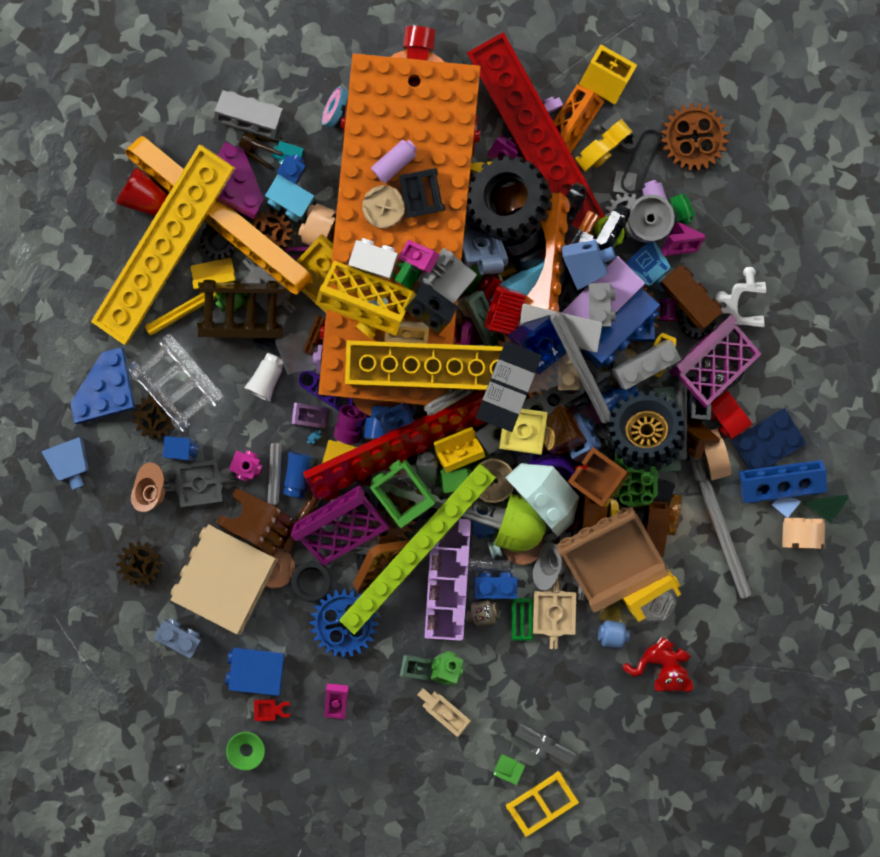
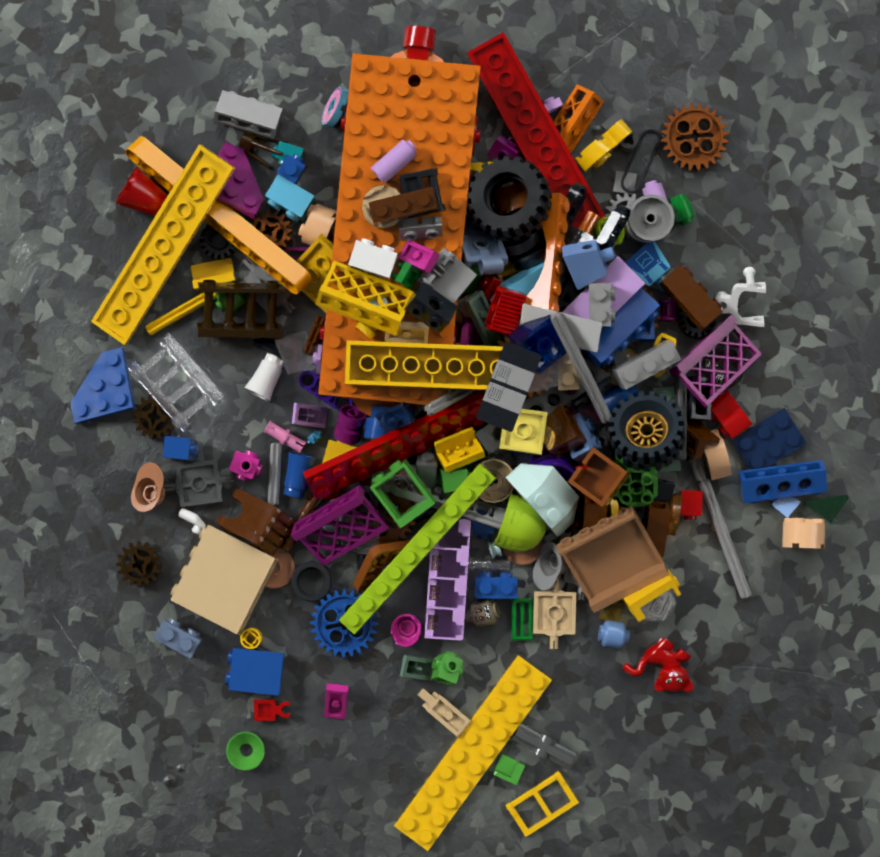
(68, 461): medium blue torso -> none
(192, 518): none -> white arm
(251, 638): none -> yellow wheel
(284, 436): none -> bright pink pin
(403, 205): none -> reddish brown brick
(406, 630): none -> dark pink hair
(430, 228): none -> light grey hinge
(472, 753): none -> yellow plate
(608, 74): yellow slope -> none
(682, 240): dark pink slope -> none
(691, 504): none -> red brick

